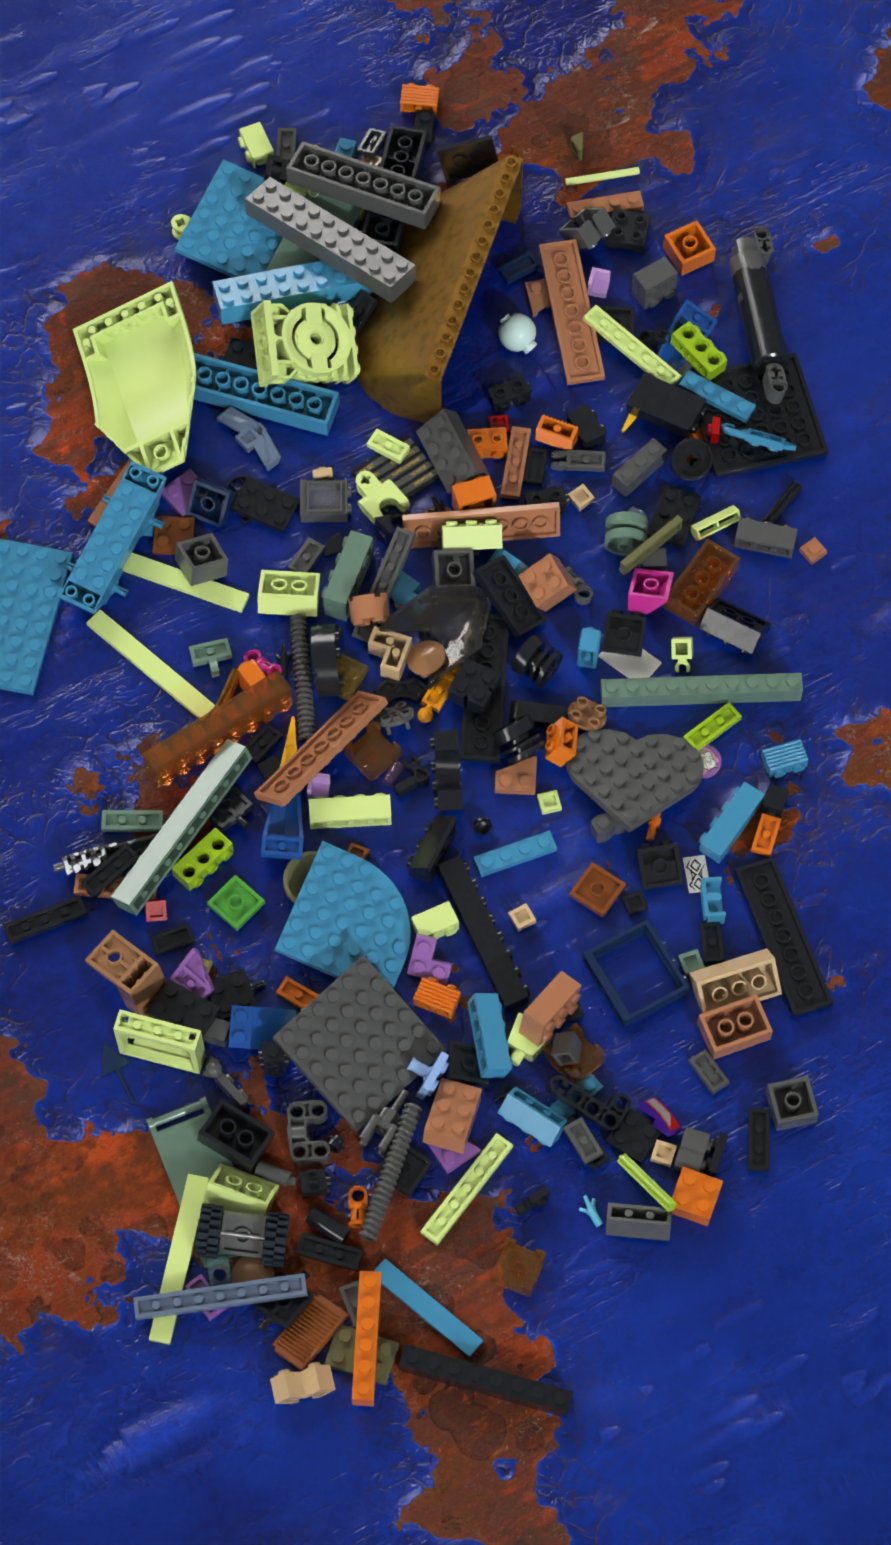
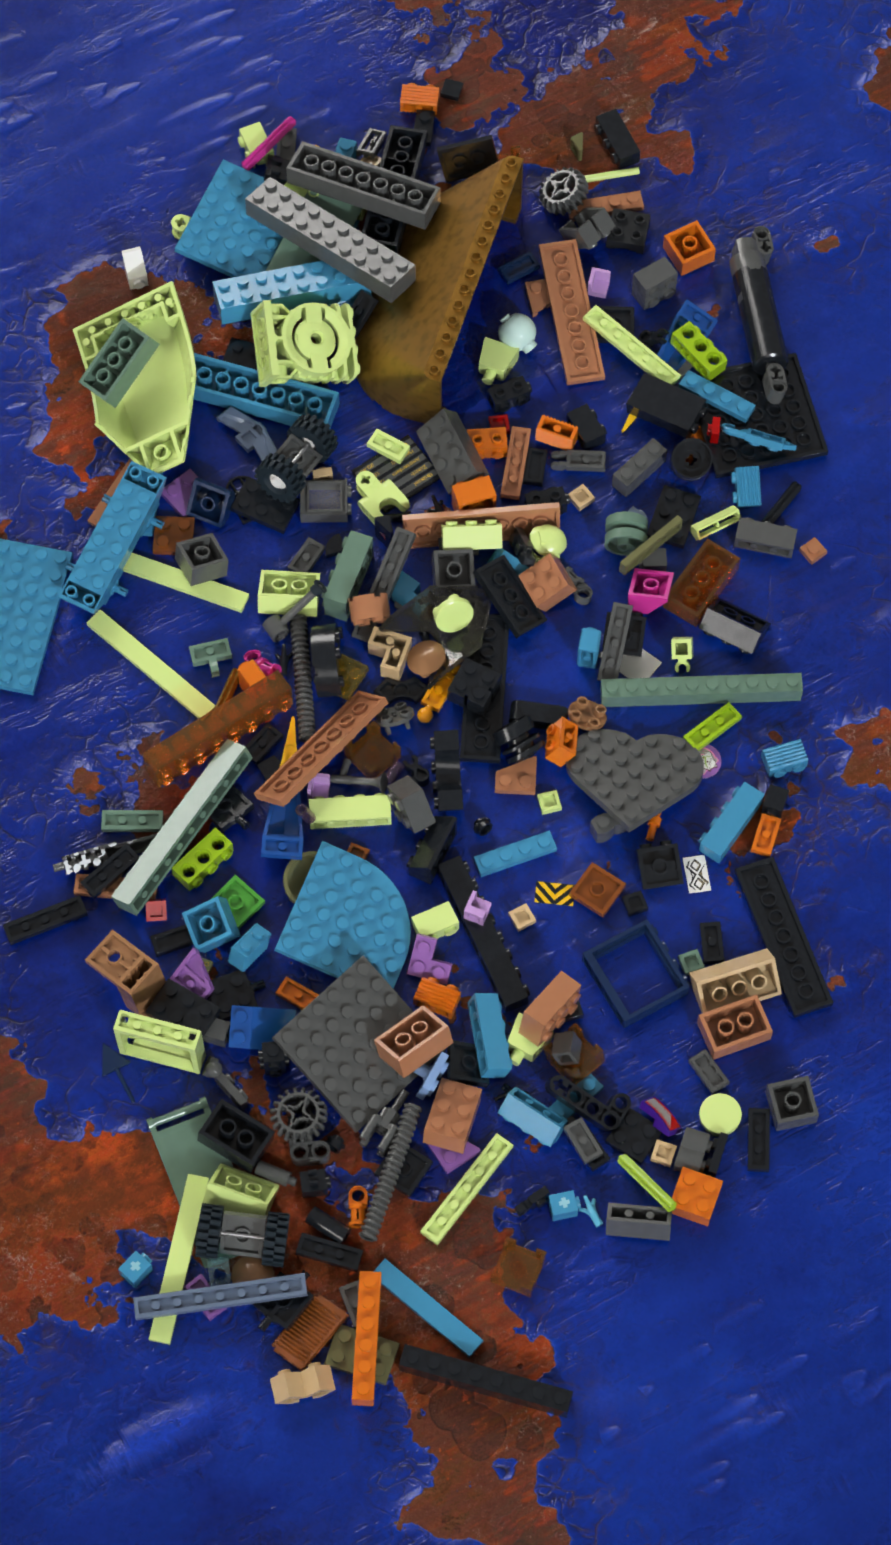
(119, 363): none -> sand green brick
(135, 268): none -> white slope
(136, 1268): none -> dark azure brick
(211, 924): none -> dark azure brick
(249, 947): none -> dark azure brick
(268, 143): none -> dark pink axle
(277, 626): none -> dark grey piece
(291, 1131): none -> dark grey gear
(305, 813): none -> clear purple piece
(306, 445): none -> black plate
(379, 782): none -> dark grey piece
(410, 804): none -> dark grey brick
(413, 1041): none -> nougat brick
(451, 89): none -> black tile
(453, 614): none -> yellowish green tile
(477, 909): none -> lavender panel
(496, 360): none -> yellowish green torso
(522, 546): none -> black hinge
(540, 663): black wheel -> none
(547, 540): none -> yellowish green helmet
(553, 893): none -> sticker
(563, 1205): none -> dark azure brick
(564, 191): none -> dark grey gear
(615, 641): none -> dark grey plate
(617, 139): none -> black brick
(712, 900): dark azure window -> none
(720, 1114): none -> yellowish green tile
(747, 486): none -> dark azure brick

